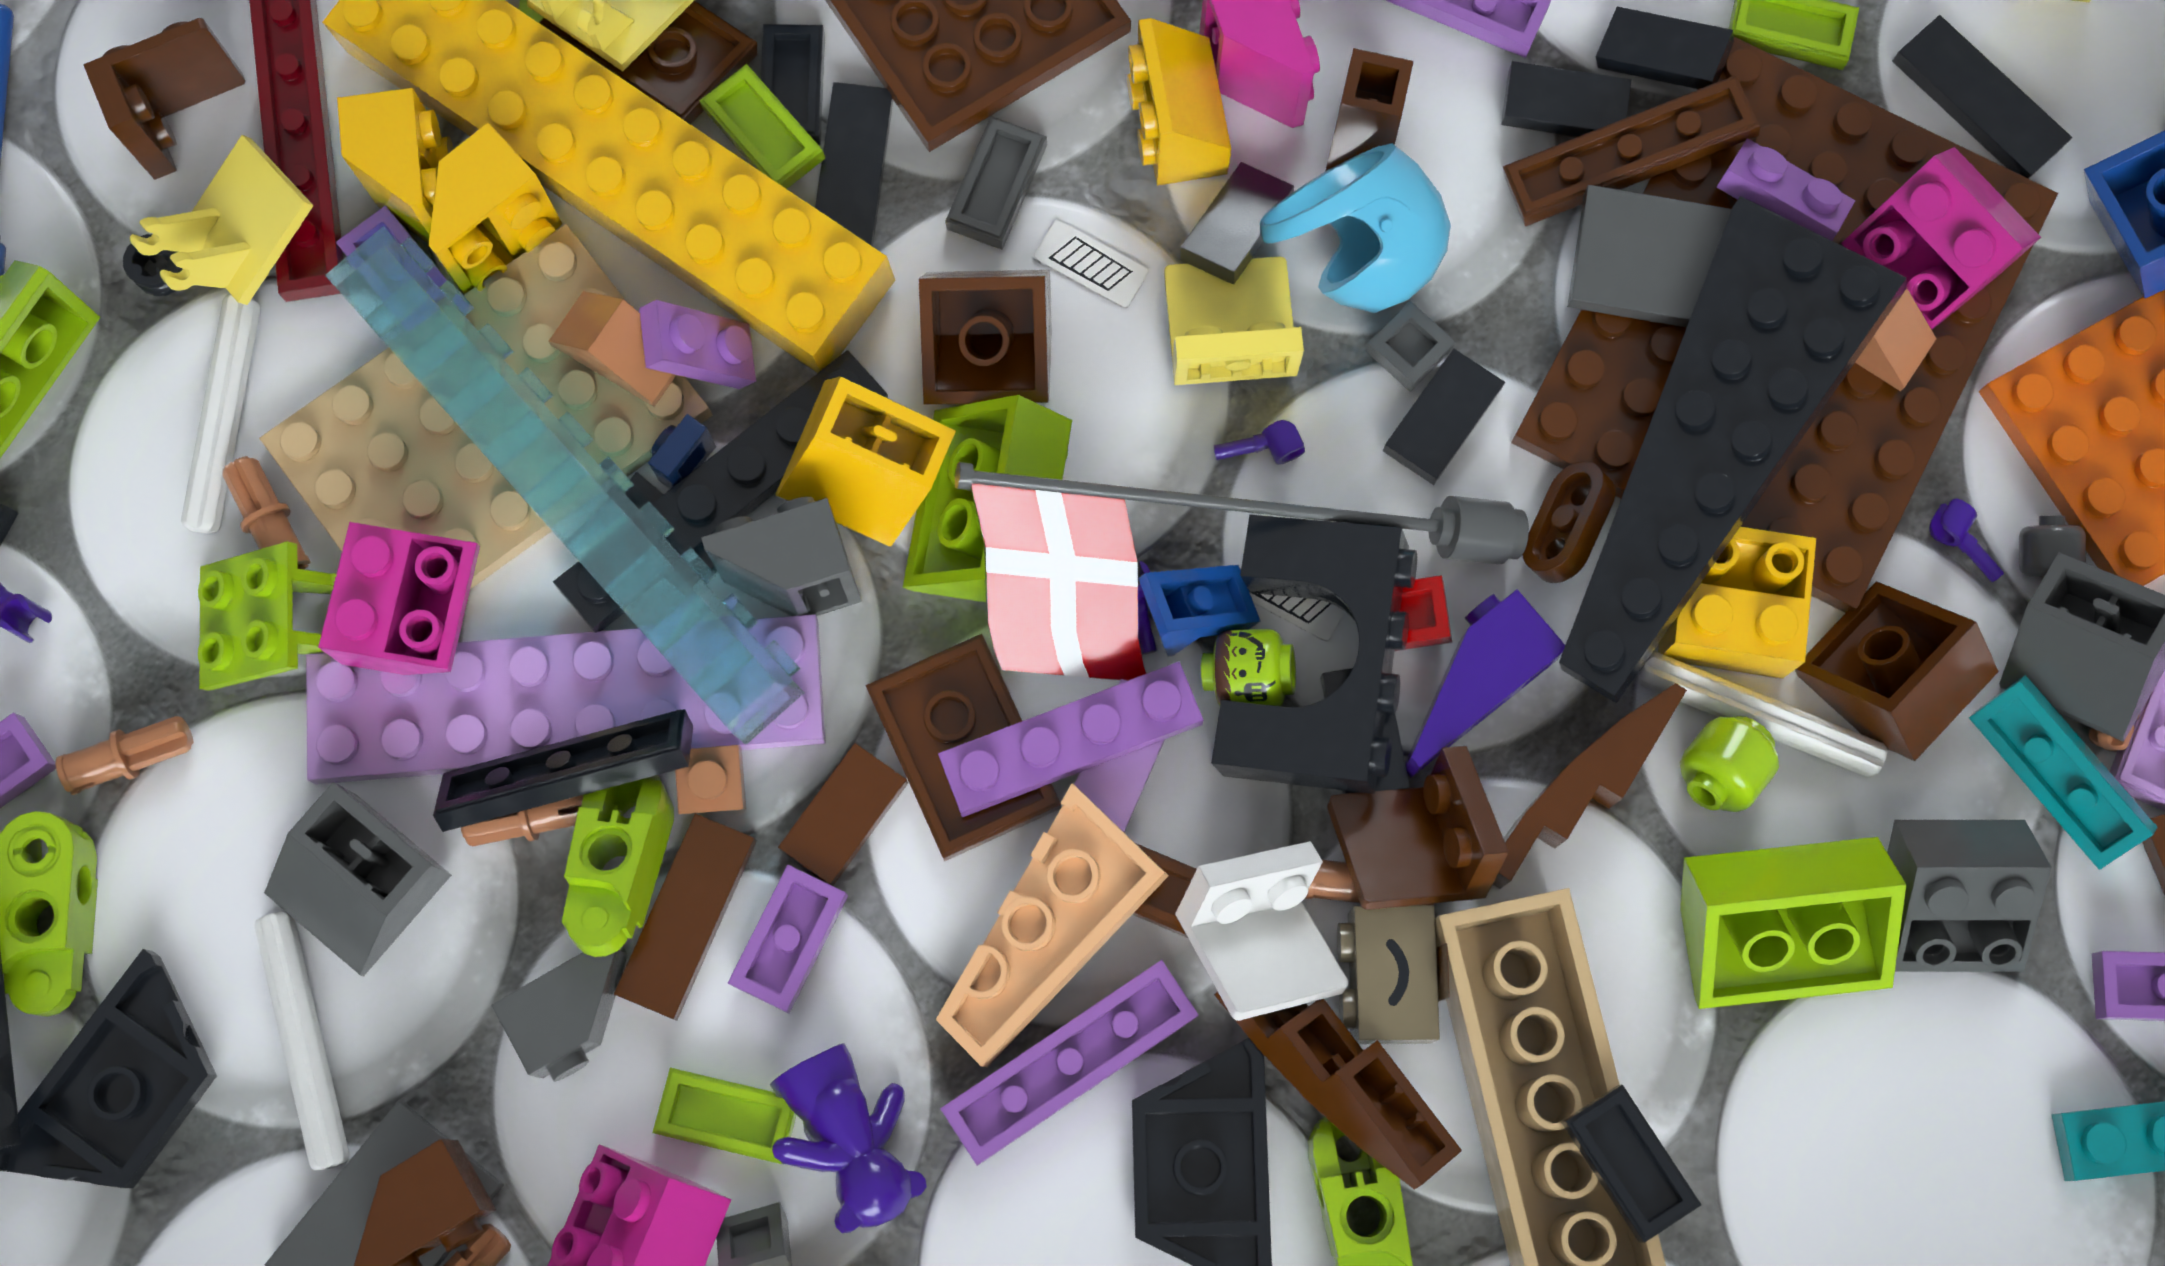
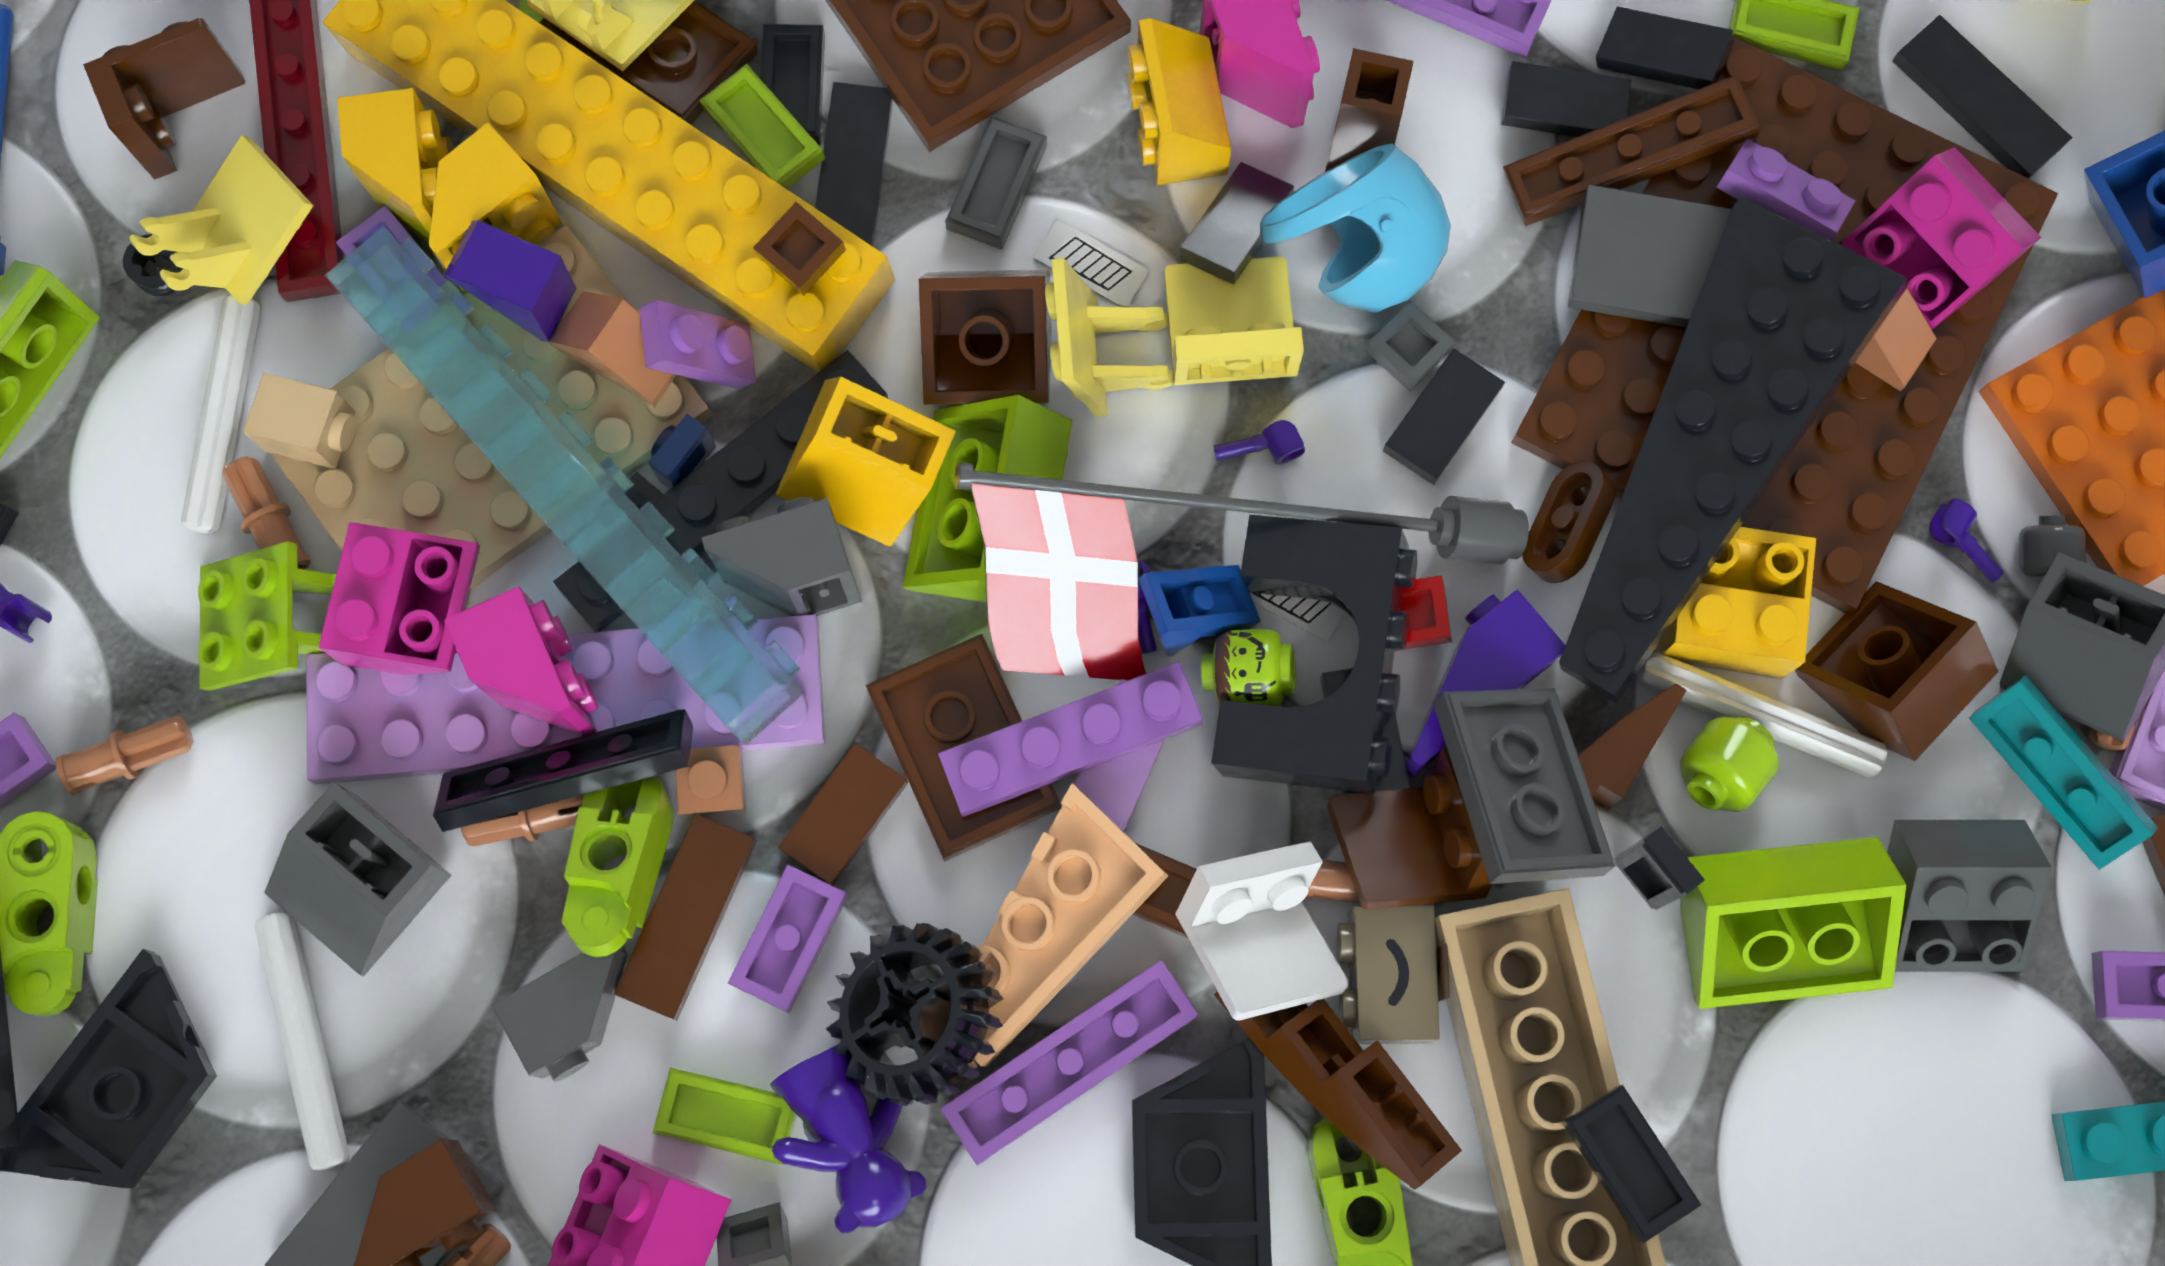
(300, 421): none -> tan brick
(513, 278): none -> dark purple slope
(519, 661): none -> dark pink slope
(799, 248): none -> reddish brown plate
(936, 1018): none -> black gear
(1075, 353): none -> light yellow plate
(1523, 785): none -> dark grey tile
(1658, 869): none -> black tile

